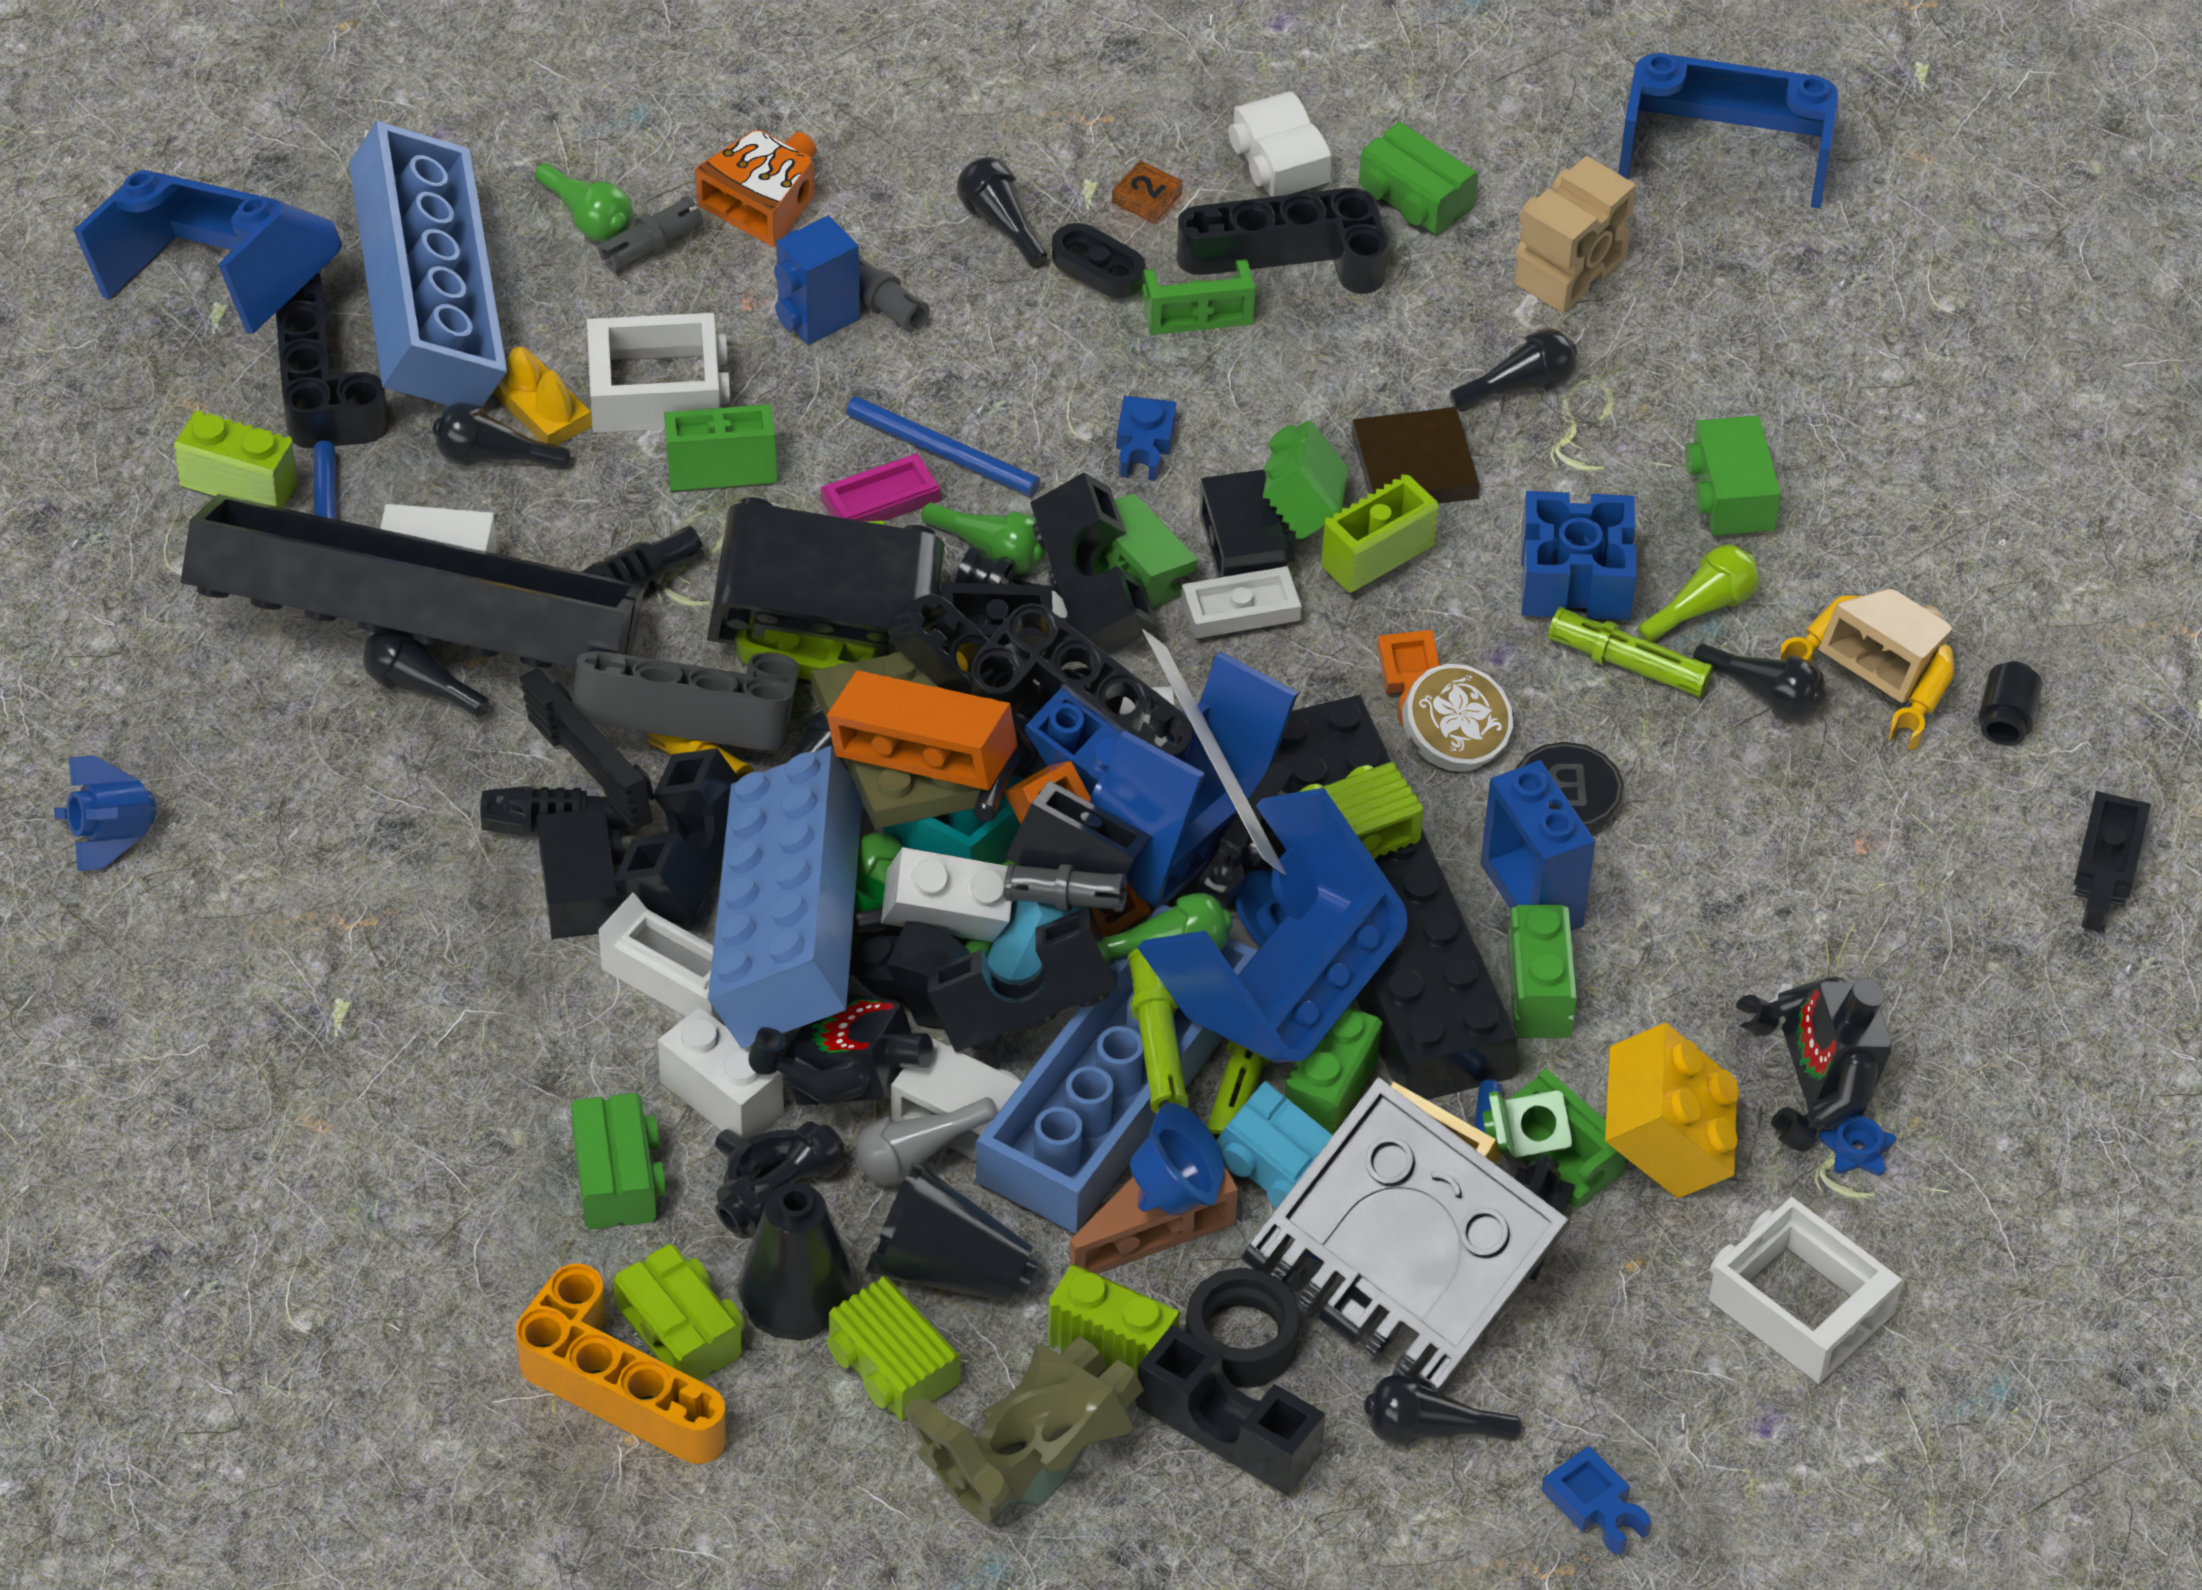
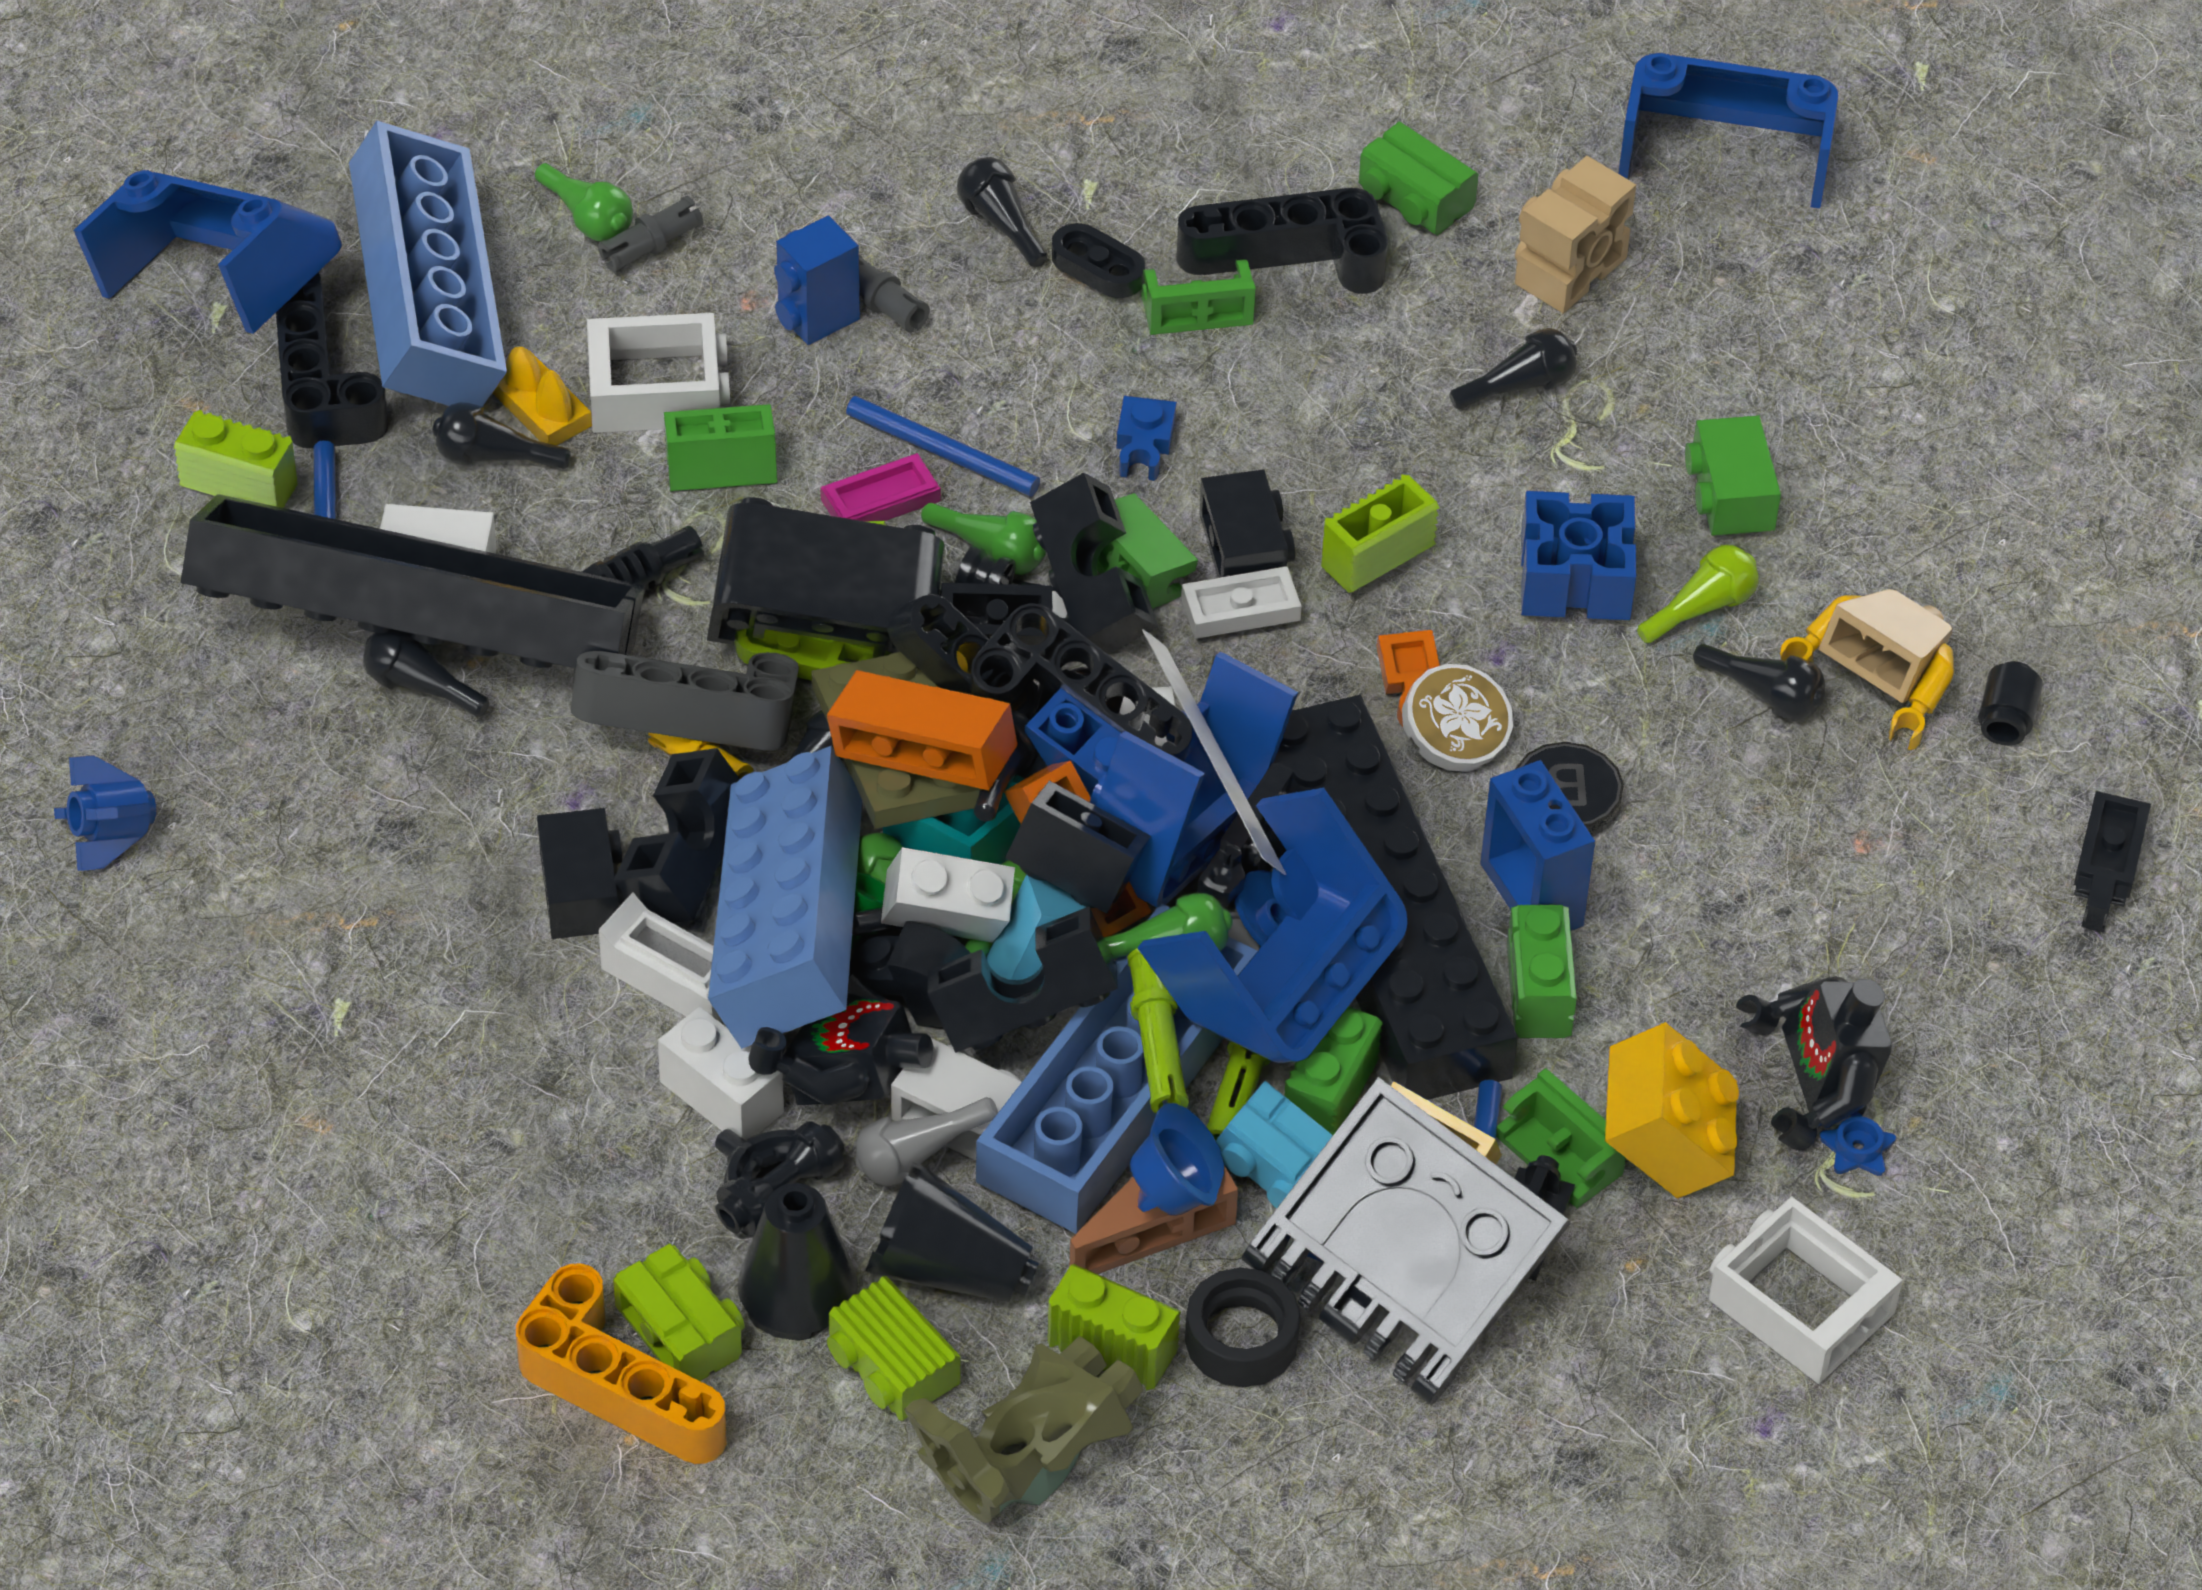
(516, 808): black hinge -> none
(564, 724): black container -> none
(615, 1162): bright green brick -> none
(759, 183): orange torso -> none
(1065, 887): dark grey pin -> none
(1147, 191): clear orange tile -> none
(1190, 1392): black arch -> none
(1280, 145): white brick -> none
(1304, 478): bright green brick -> none
(1378, 807): lime brick -> none
(1407, 1410): black piece -> none
(1417, 444): dark brown tile -> none
(1506, 1118): bracket -> none
(1594, 1493): blue plate -> none
(1643, 657): lime pin -> none

